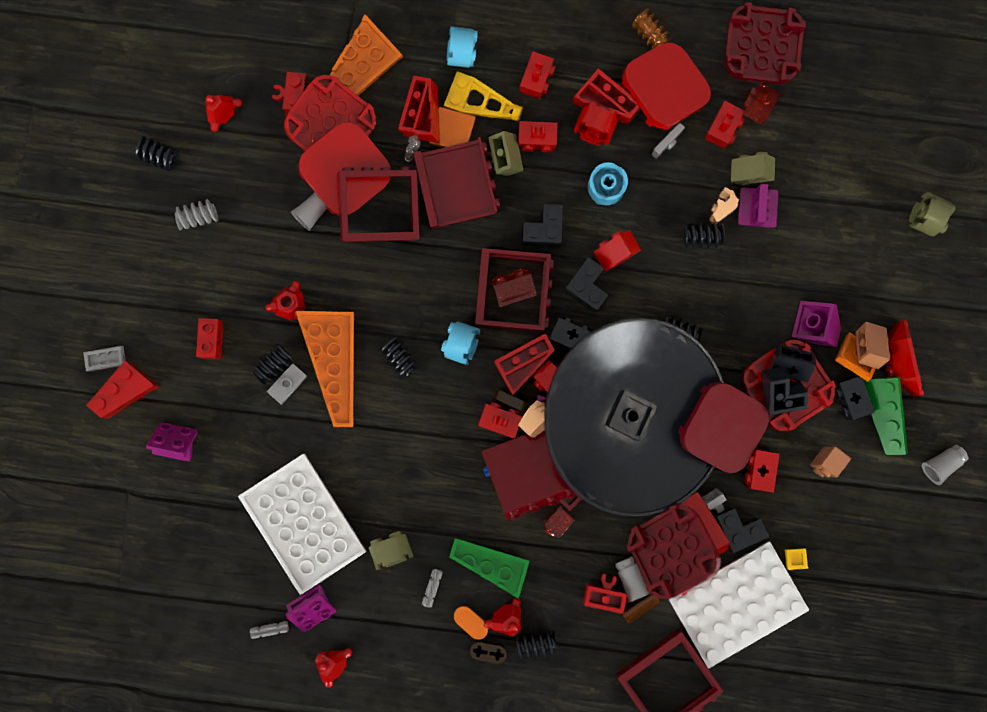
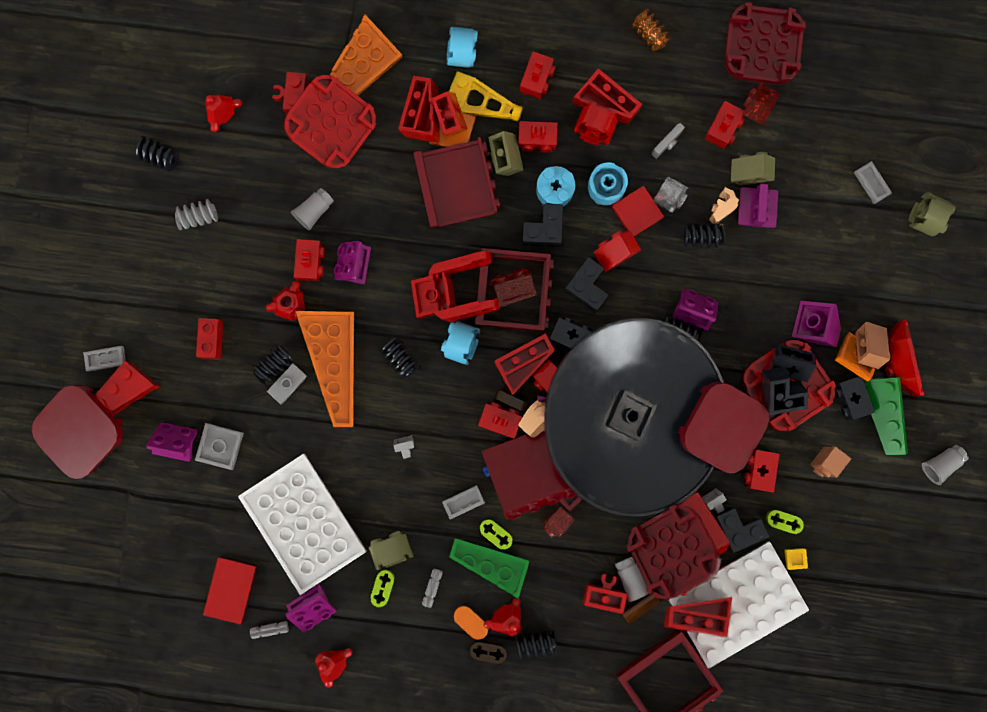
(77, 431): none -> dark red tile
(219, 446): none -> light grey tile
(230, 590): none -> red tile
(308, 260): none -> red brick
(341, 148): red tile -> none
(348, 172): dark red window -> none
(352, 262): none -> magenta bracket
(378, 586): none -> lime beam
(404, 445): none -> light grey tile
(411, 148): clear arm -> none
(436, 293): none -> red plate
(449, 113): none -> red brick
(463, 502): none -> light grey plate
(492, 537): none -> lime beam
(555, 176): none -> medium azure brick
(637, 211): none -> red tile
(666, 85): red tile -> none
(671, 195): none -> clear brick
(696, 309): none -> magenta bracket
(702, 617): none -> red wedge
(786, 517): none -> lime beam
(872, 182): none -> light grey plate

